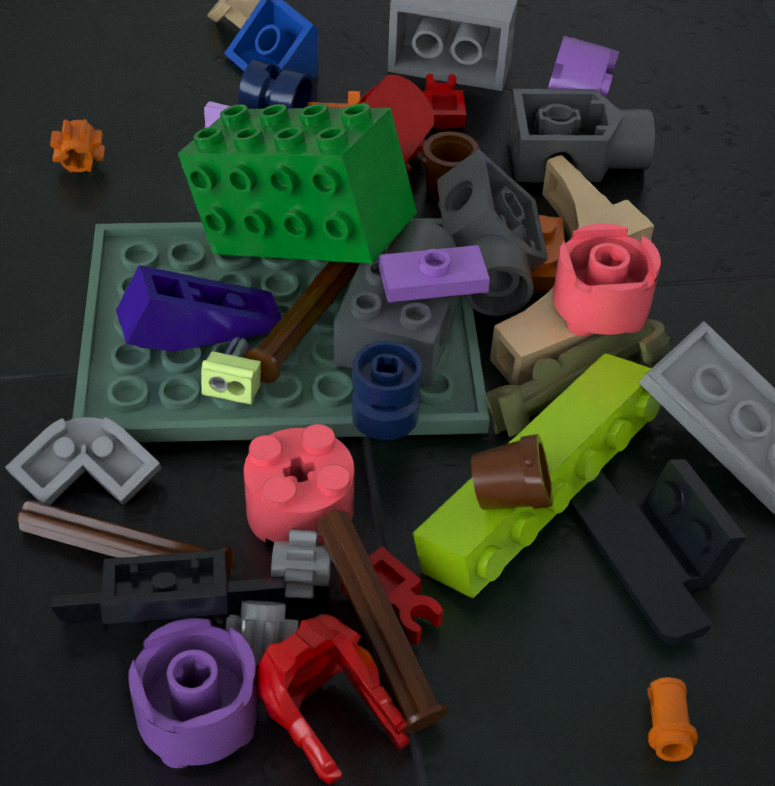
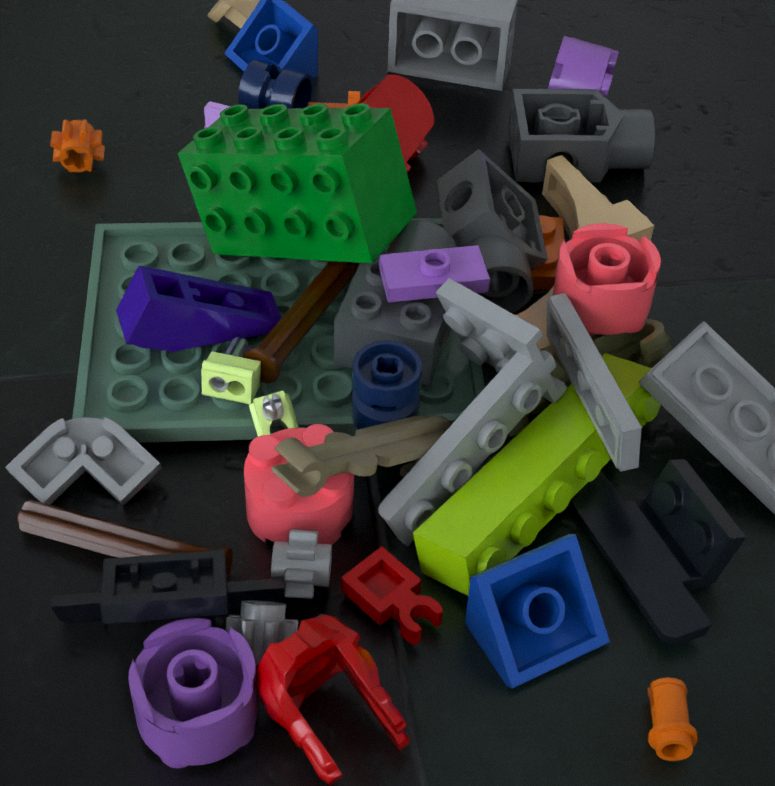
(273, 411): none -> yellowish green piece
(358, 454): none -> dark tan piece
(380, 622): reddish brown axle -> none
(442, 154): reddish brown piece -> none
(446, 103): red plate -> none
(513, 475): reddish brown piece -> none
(522, 379): none -> light grey bracket
(535, 611): none -> blue slope
(594, 383): none -> light grey tile

